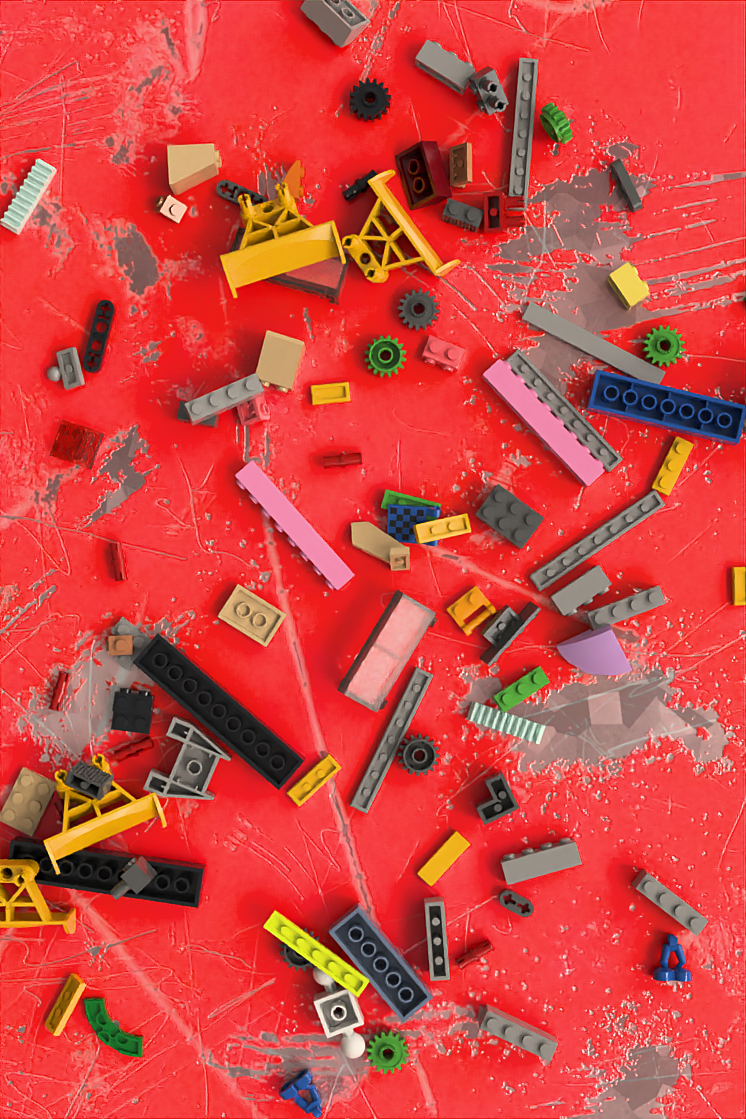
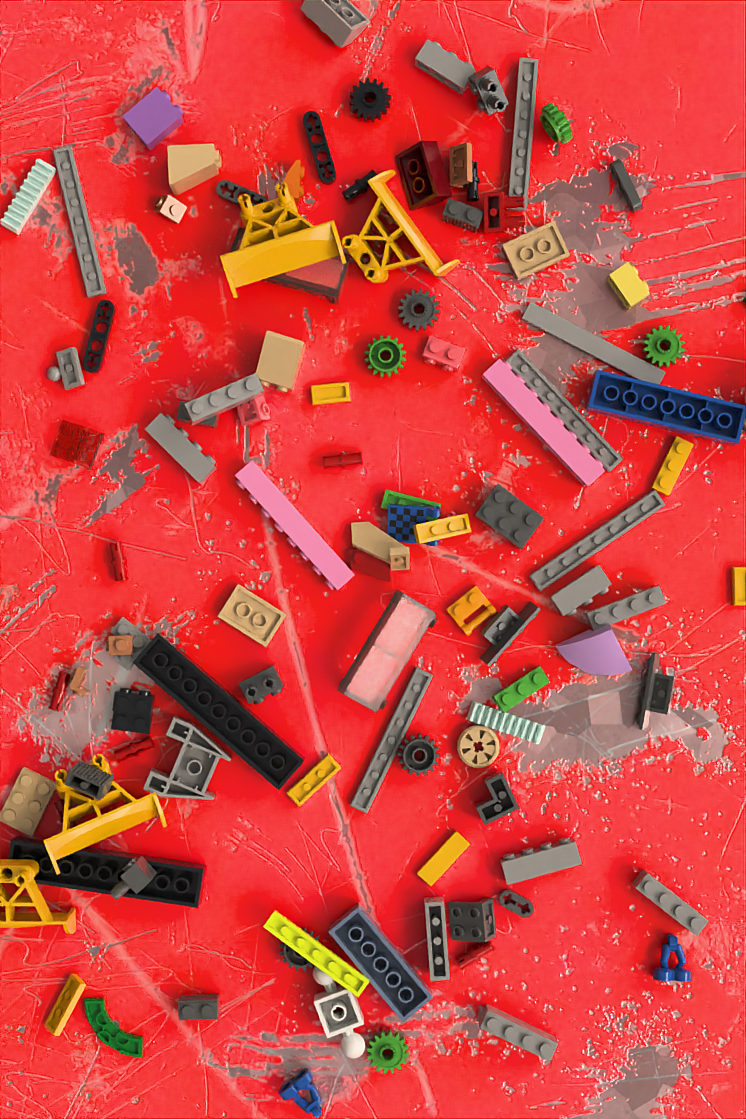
(78, 676): none -> nougat bracket
(79, 221): none -> light grey tile
(154, 118): none -> medium lavender brick
(180, 448): none -> light grey brick
(199, 1007): none -> dark grey brick
(262, 684): none -> dark grey brick
(320, 147): none -> black beam
(369, 565): none -> red wing
(472, 188): none -> black pin
(472, 920): none -> dark grey bracket
(482, 757): none -> tan wheel
(535, 250): none -> tan plate
(657, 693): none -> dark grey bracket

